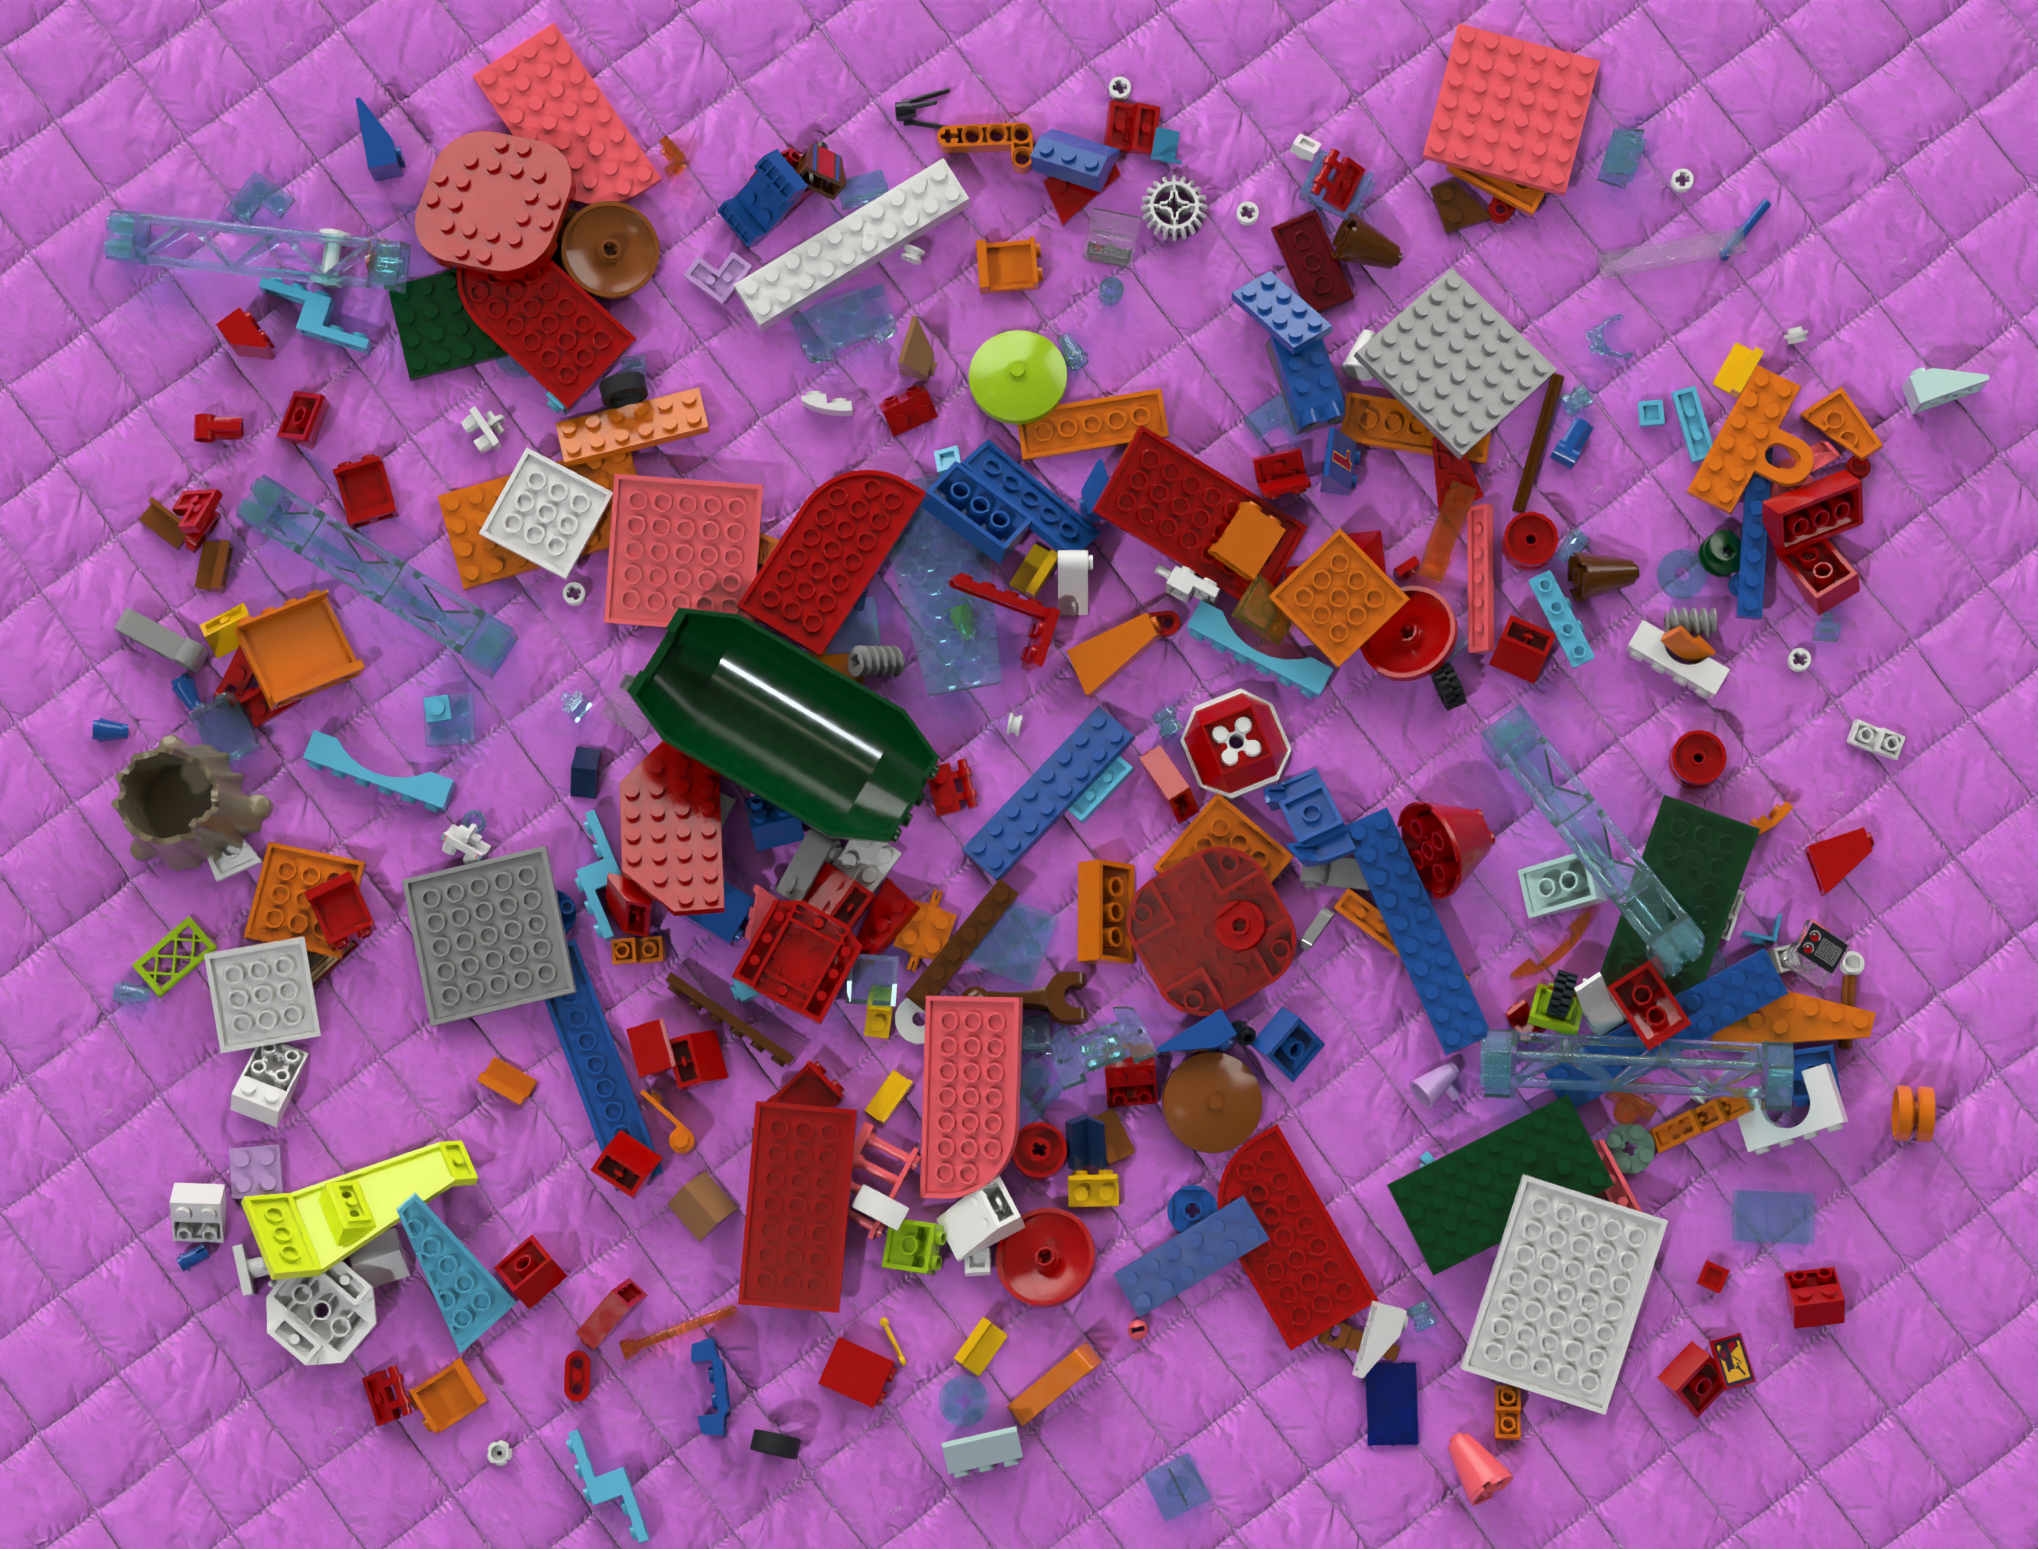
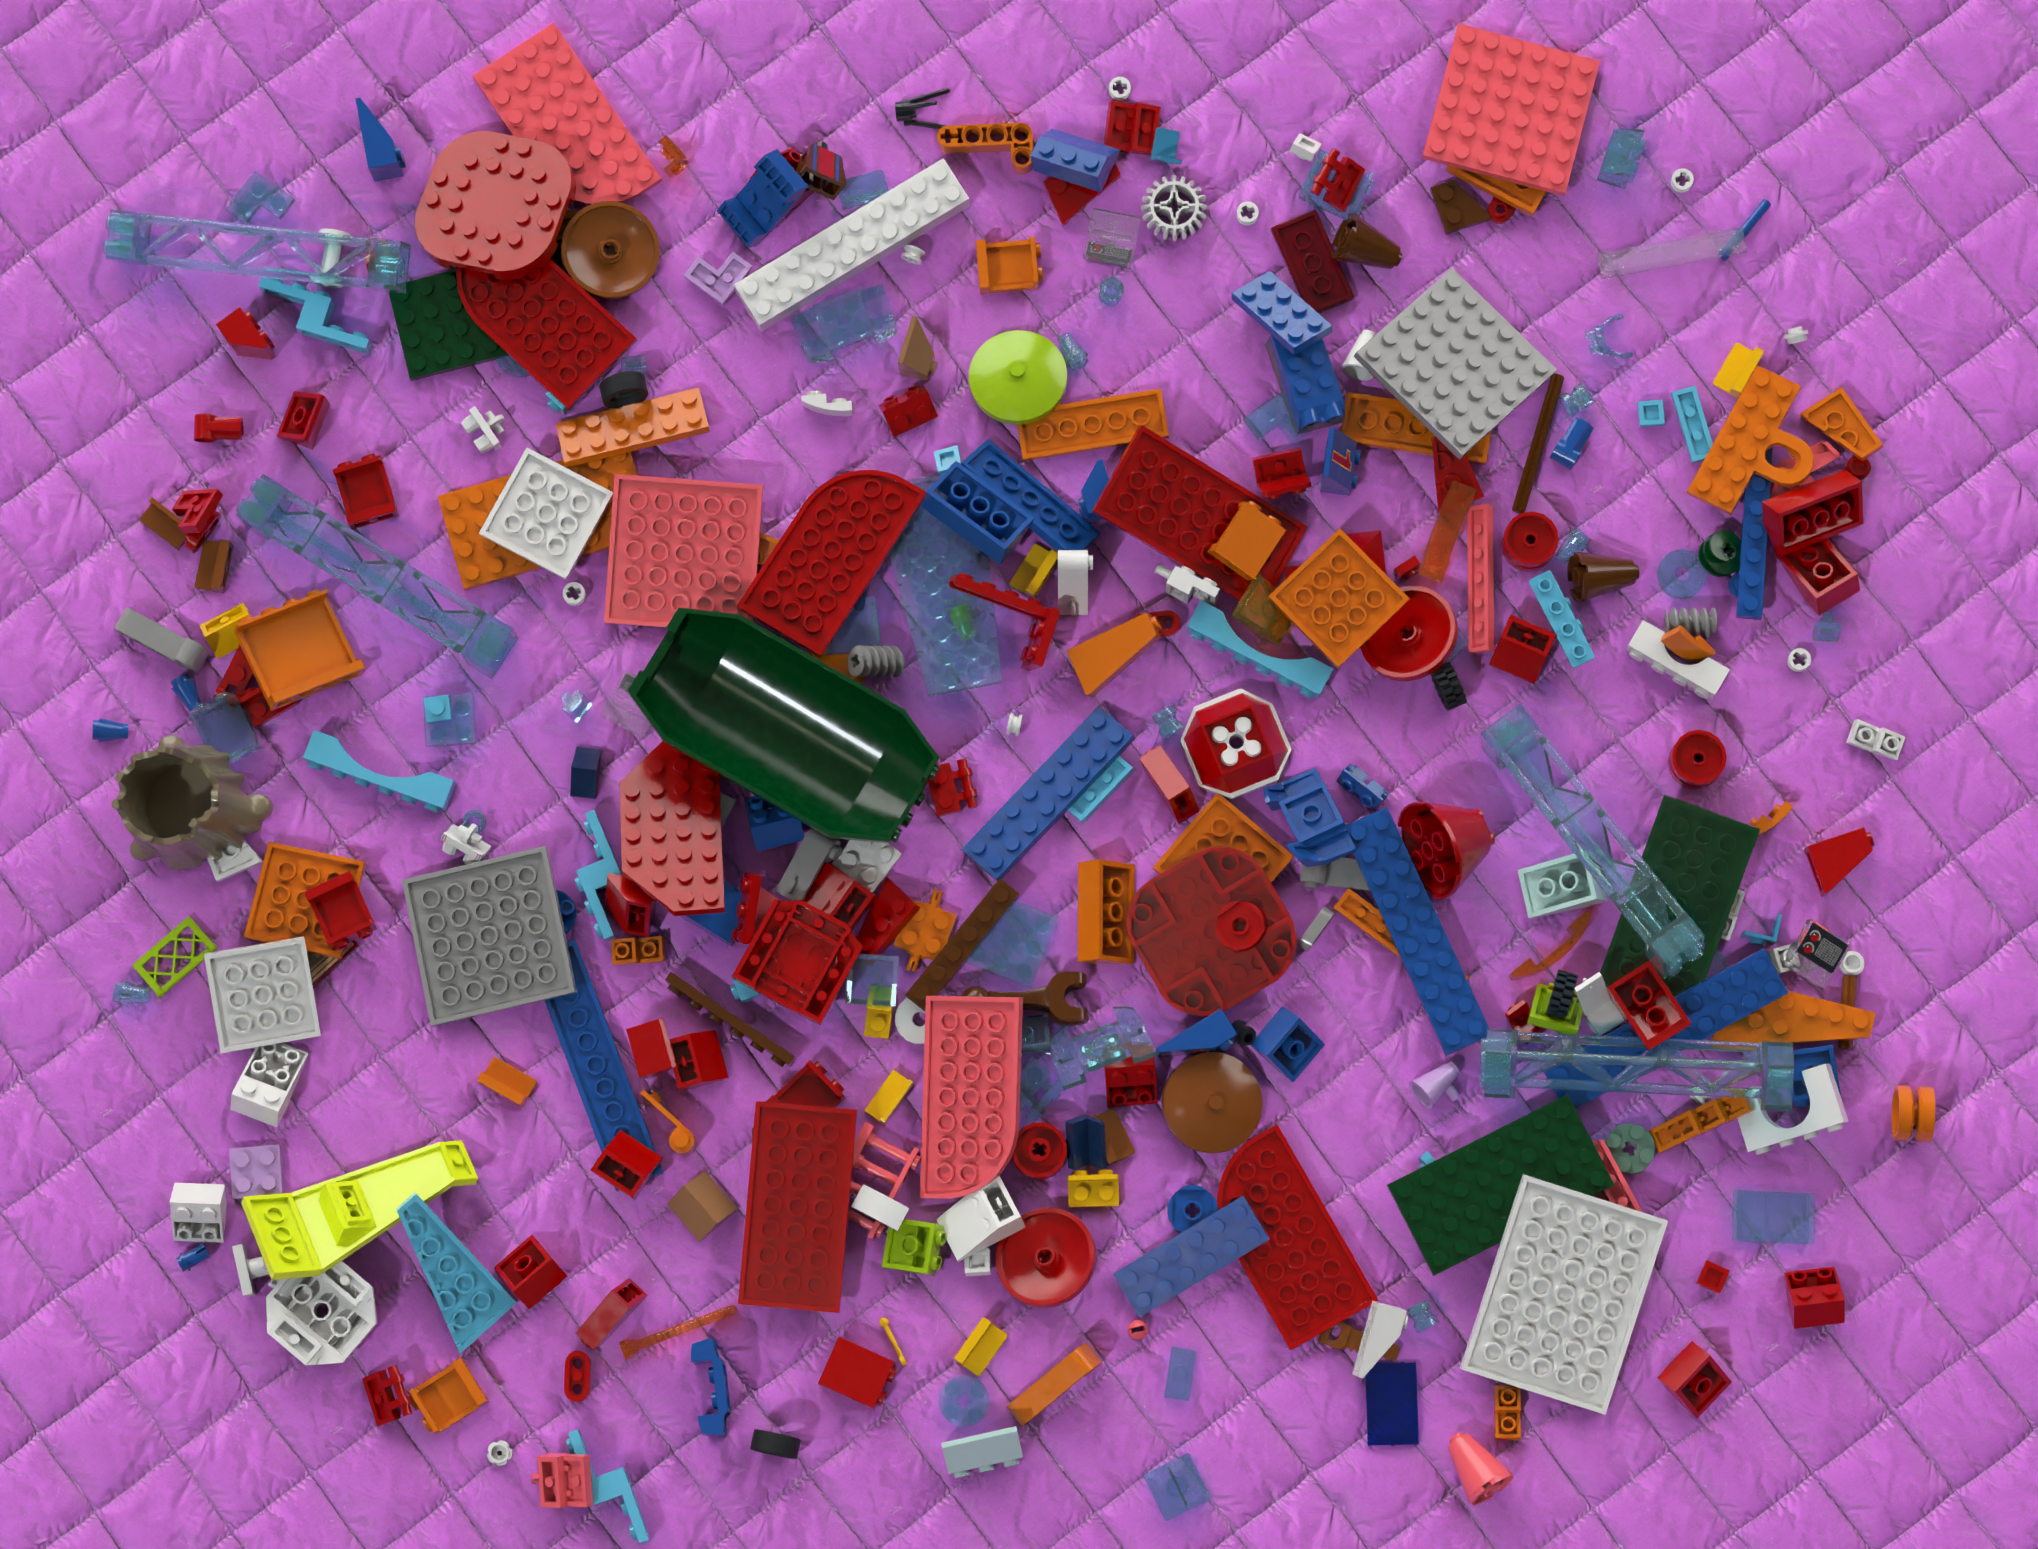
(381, 1260): white slope -> none
(564, 1480): none -> coral plate
(747, 908): none -> red plate
(1180, 1373): none -> clear light blue plate
(1353, 780): none -> blue hinge
(1629, 1107): clear orange tile -> none
(1732, 1361): piece -> none
(1939, 386): light aqua slope -> none

